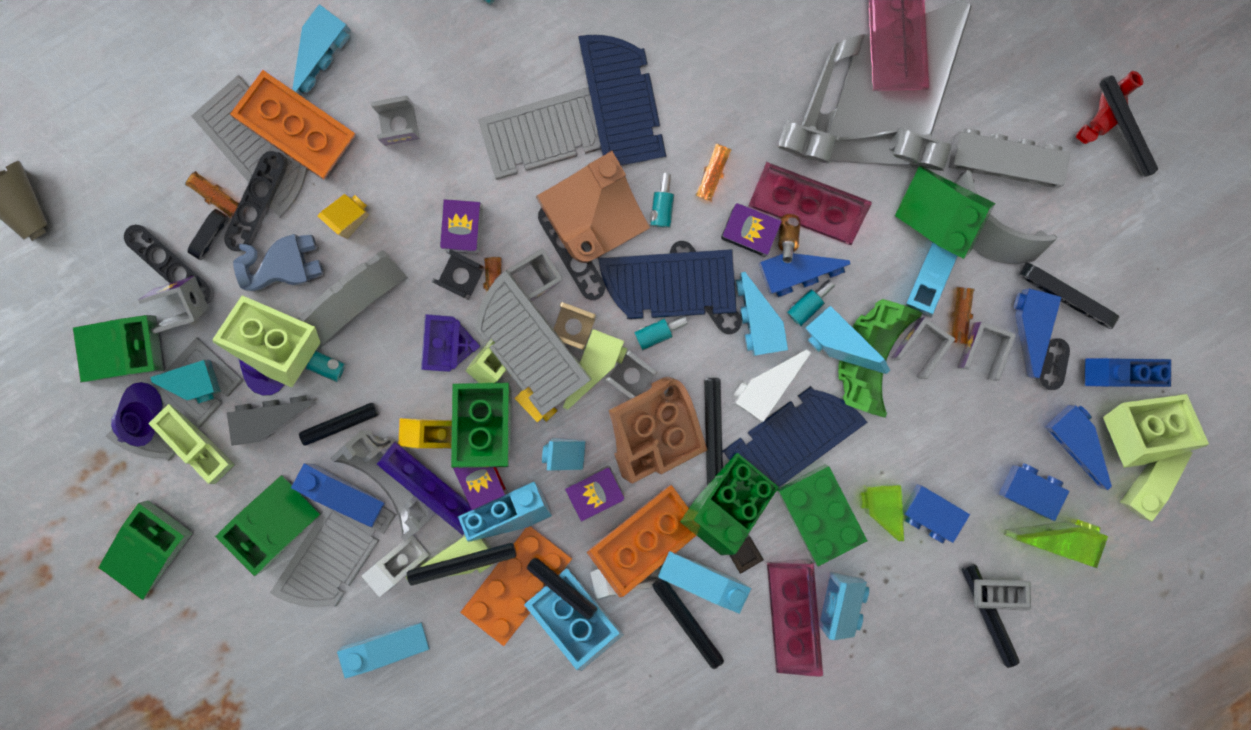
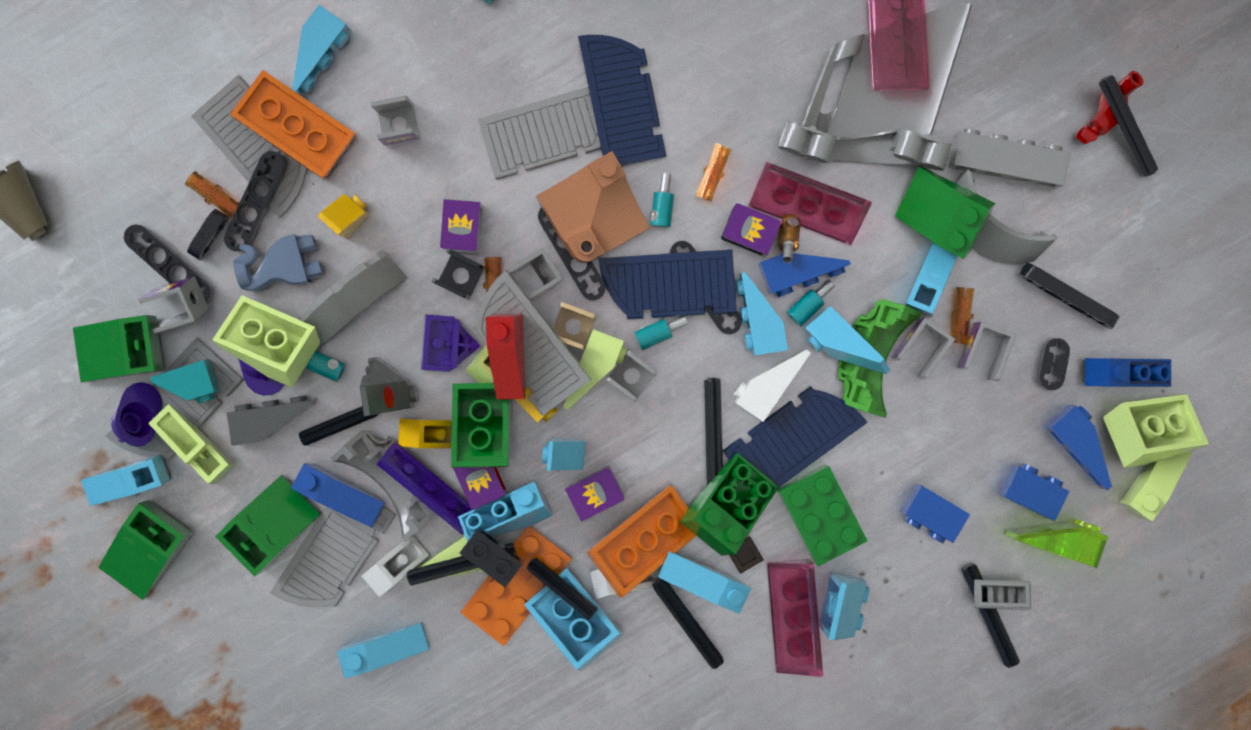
(126, 480): none -> medium azure slope
(385, 389): none -> dark grey wedge
(492, 557): none -> black brick
(506, 354): none -> red slope
(656, 430): nougat slope -> none
(884, 506): clear neon green slope -> none
(1035, 324): blue slope -> none

